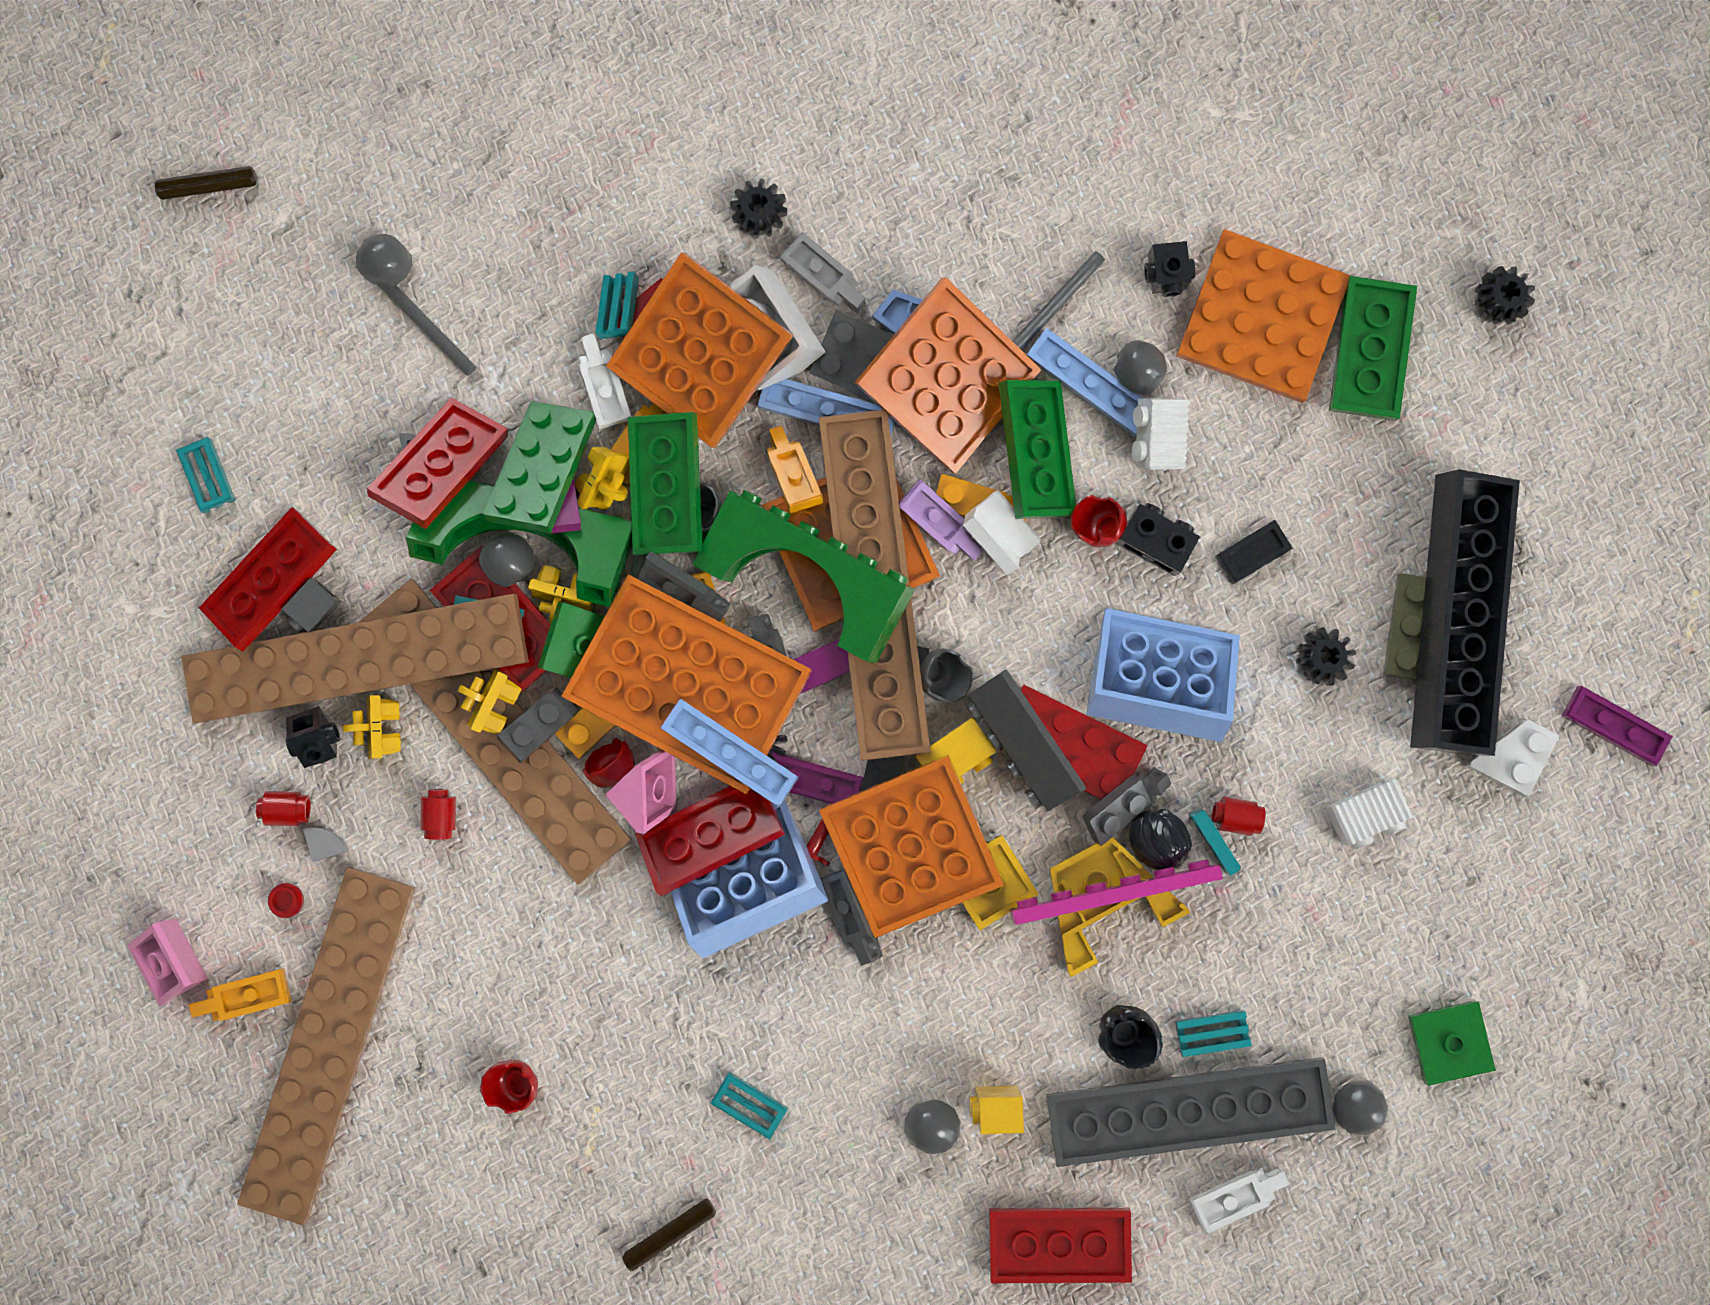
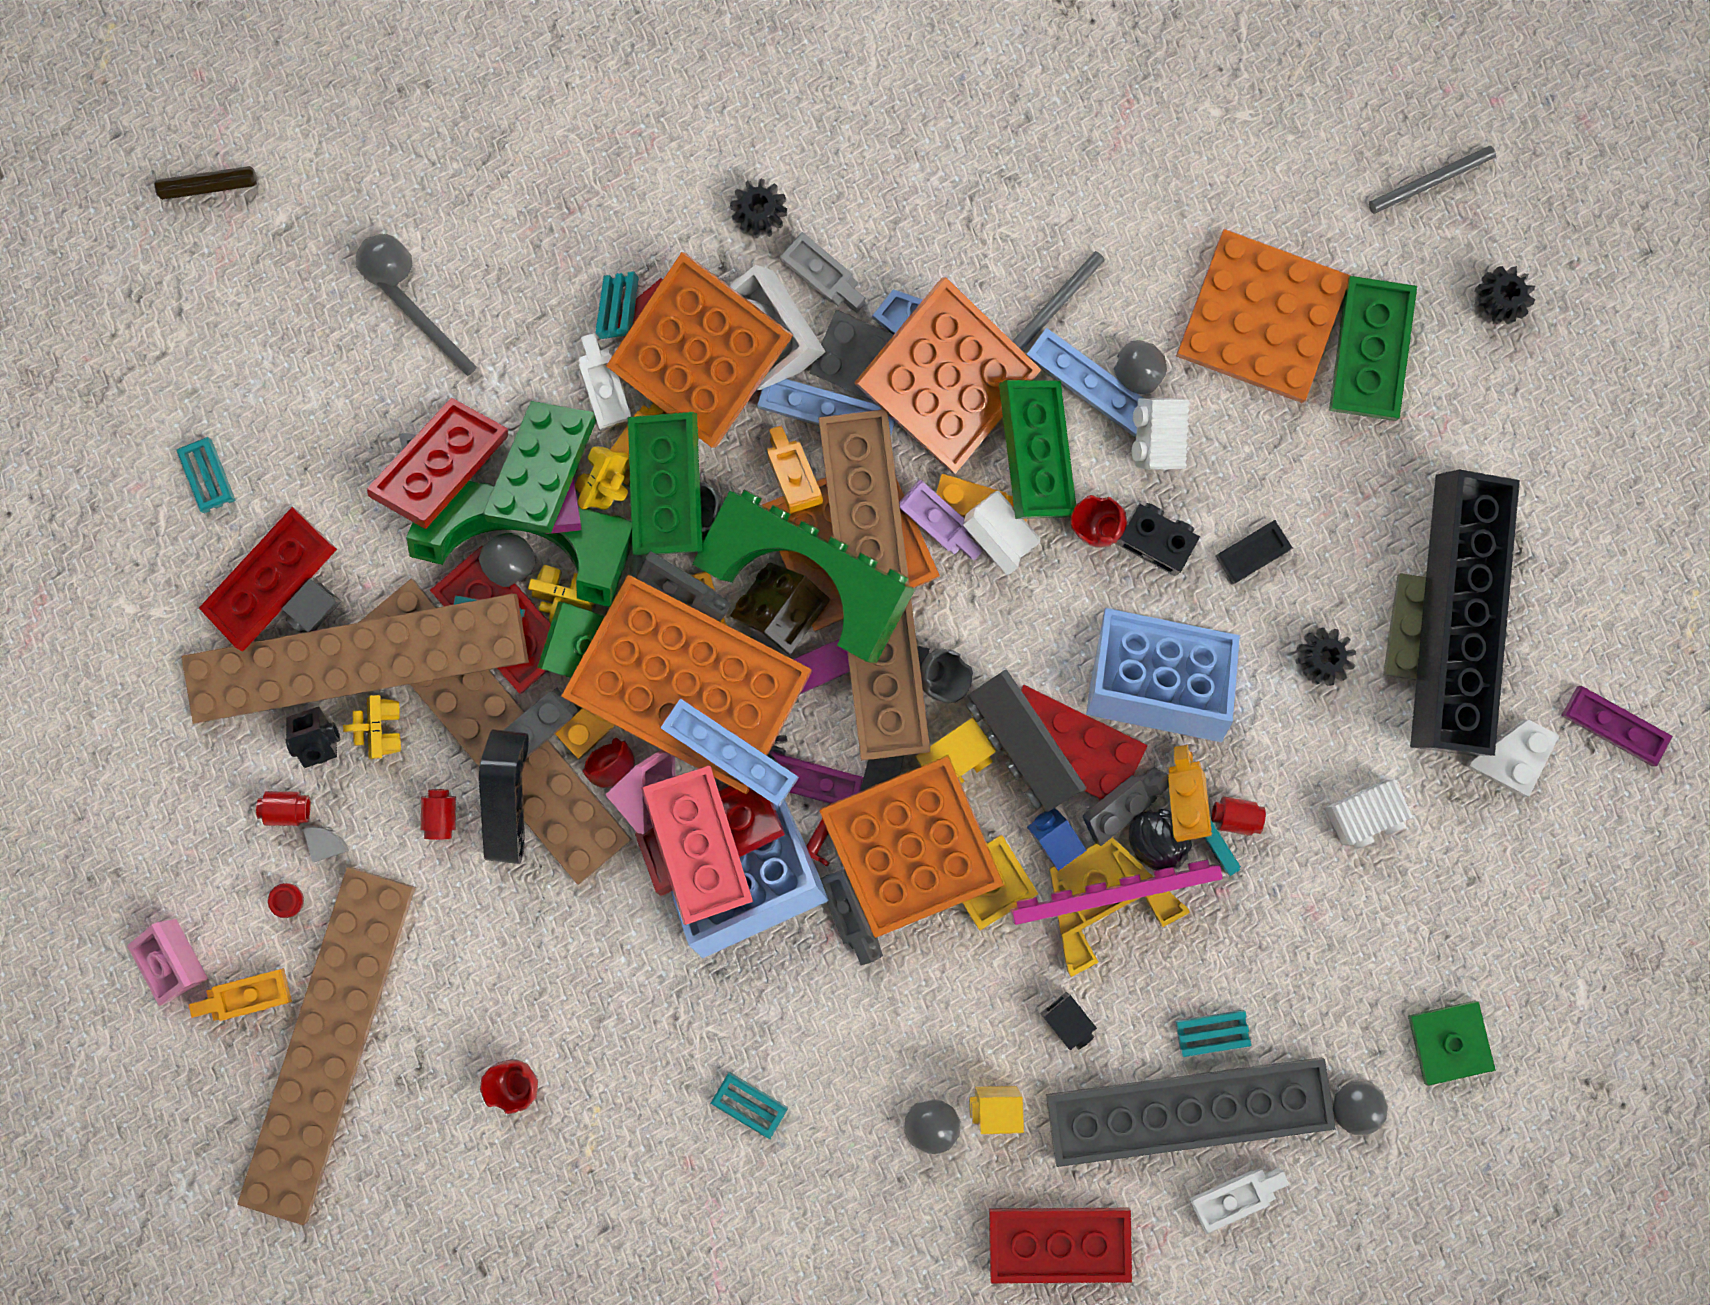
(497, 687): yellow hips -> none
(503, 796): none -> black beam
(669, 1234): dark brown axle -> none
(696, 844): none -> coral plate
(781, 606): none -> dark brown bracket
(1056, 838): none -> blue brick
(1069, 1022): none -> black brick
(1130, 1037): black hair -> none
(1169, 268): black brick -> none
(1188, 797): none -> light orange hinge
(1432, 179): none -> dark grey bar

